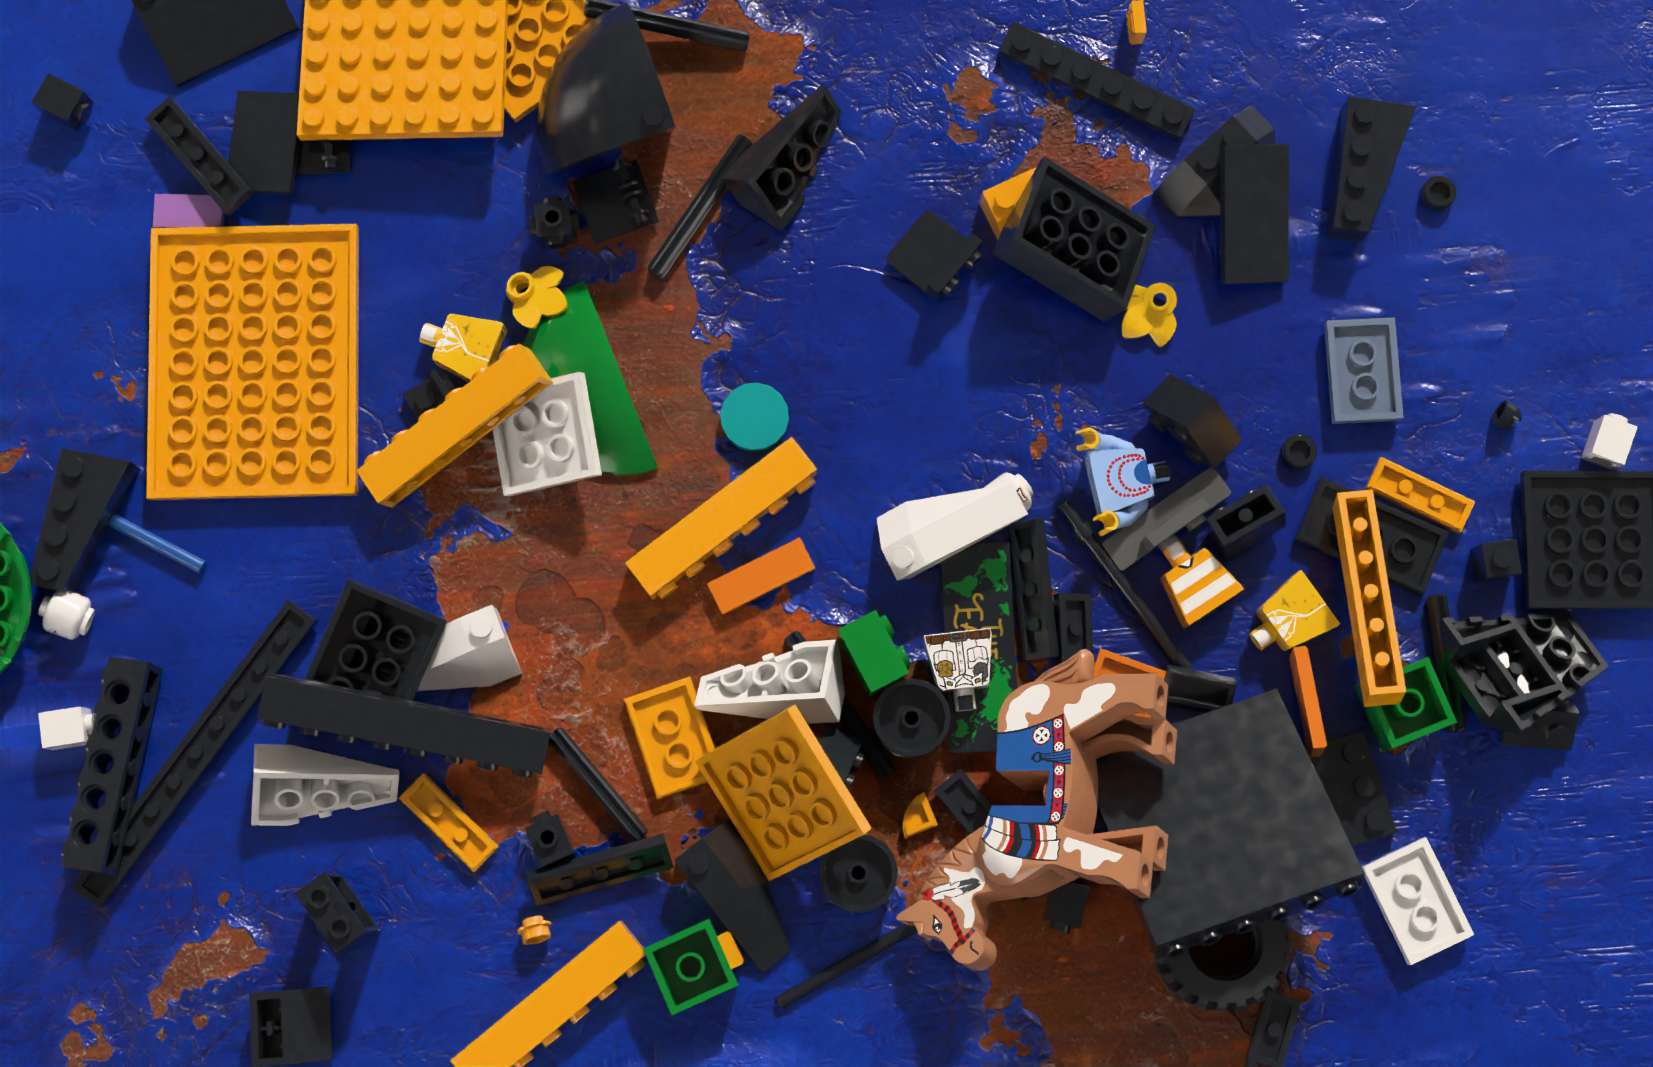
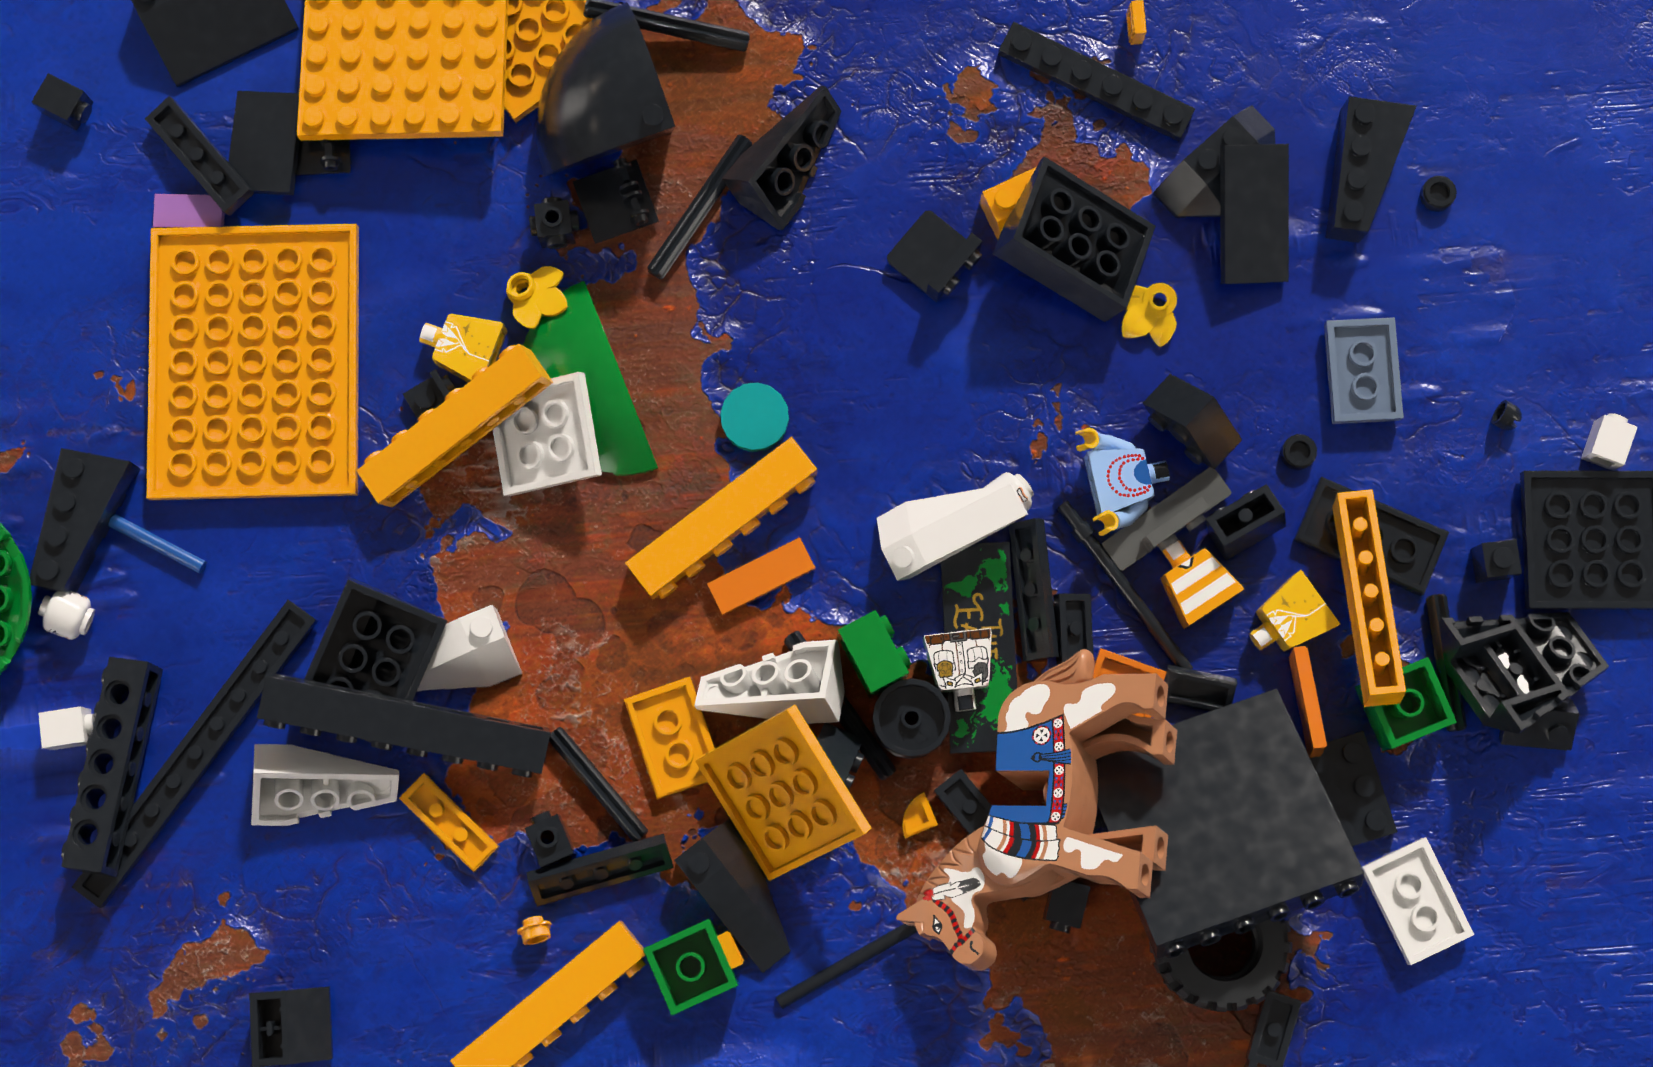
(328, 905): black window -> none
(878, 879): black wheel -> none
(1420, 495): light orange tile -> none

